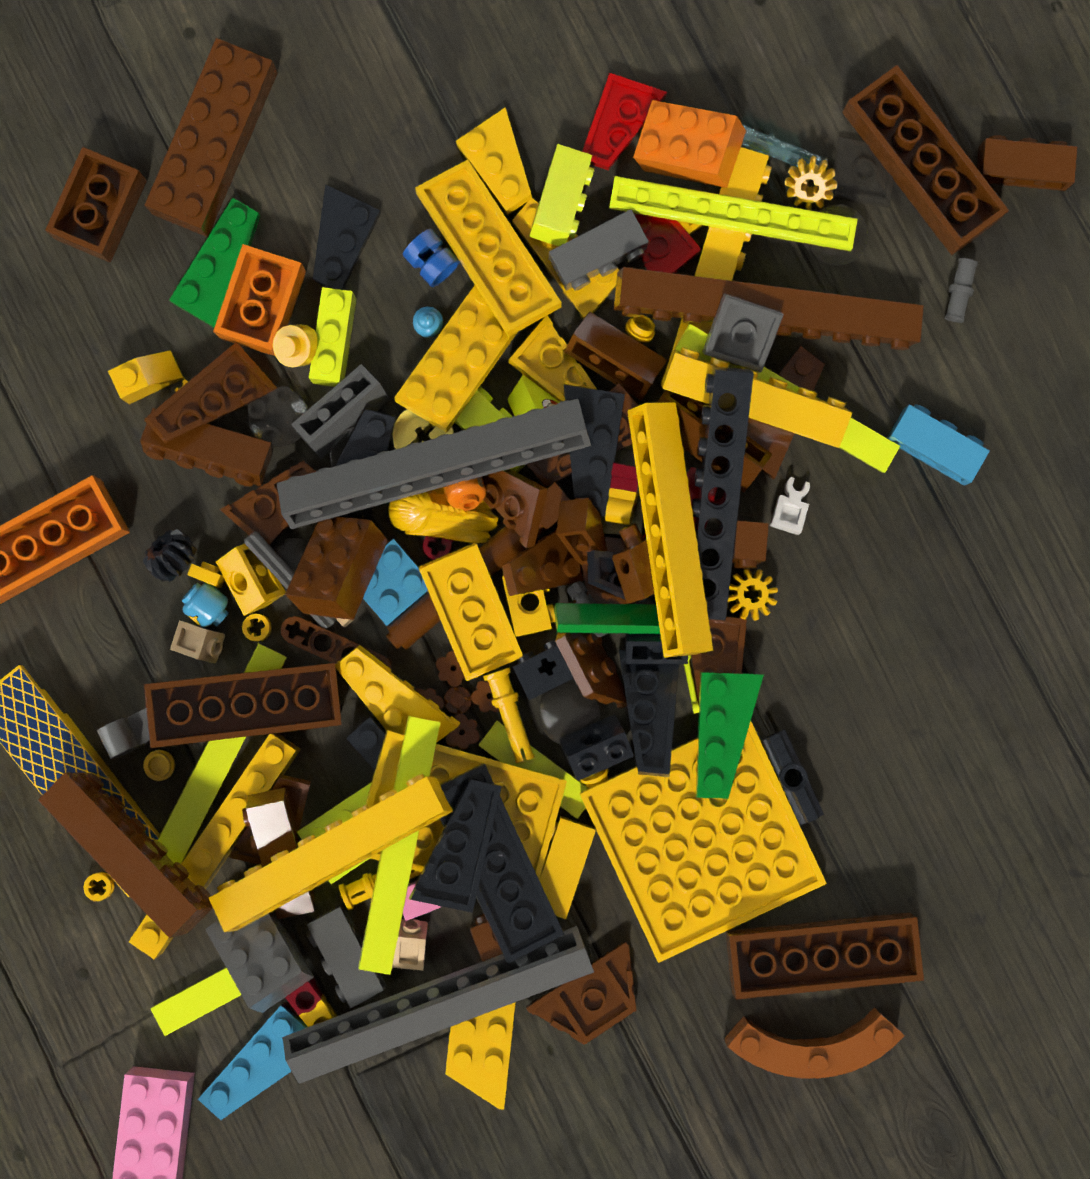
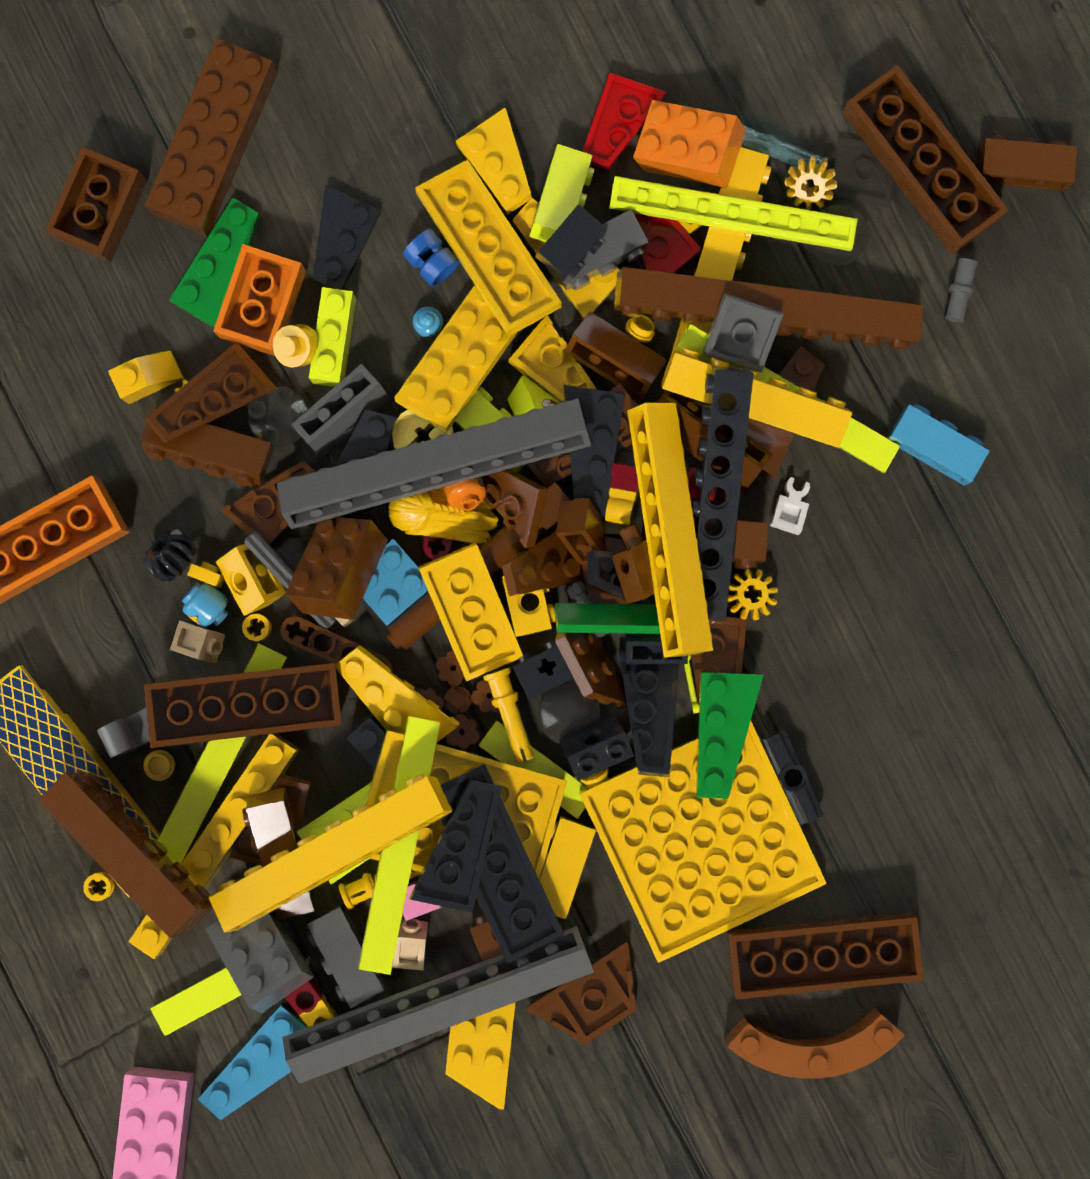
(571, 243): none -> black brick

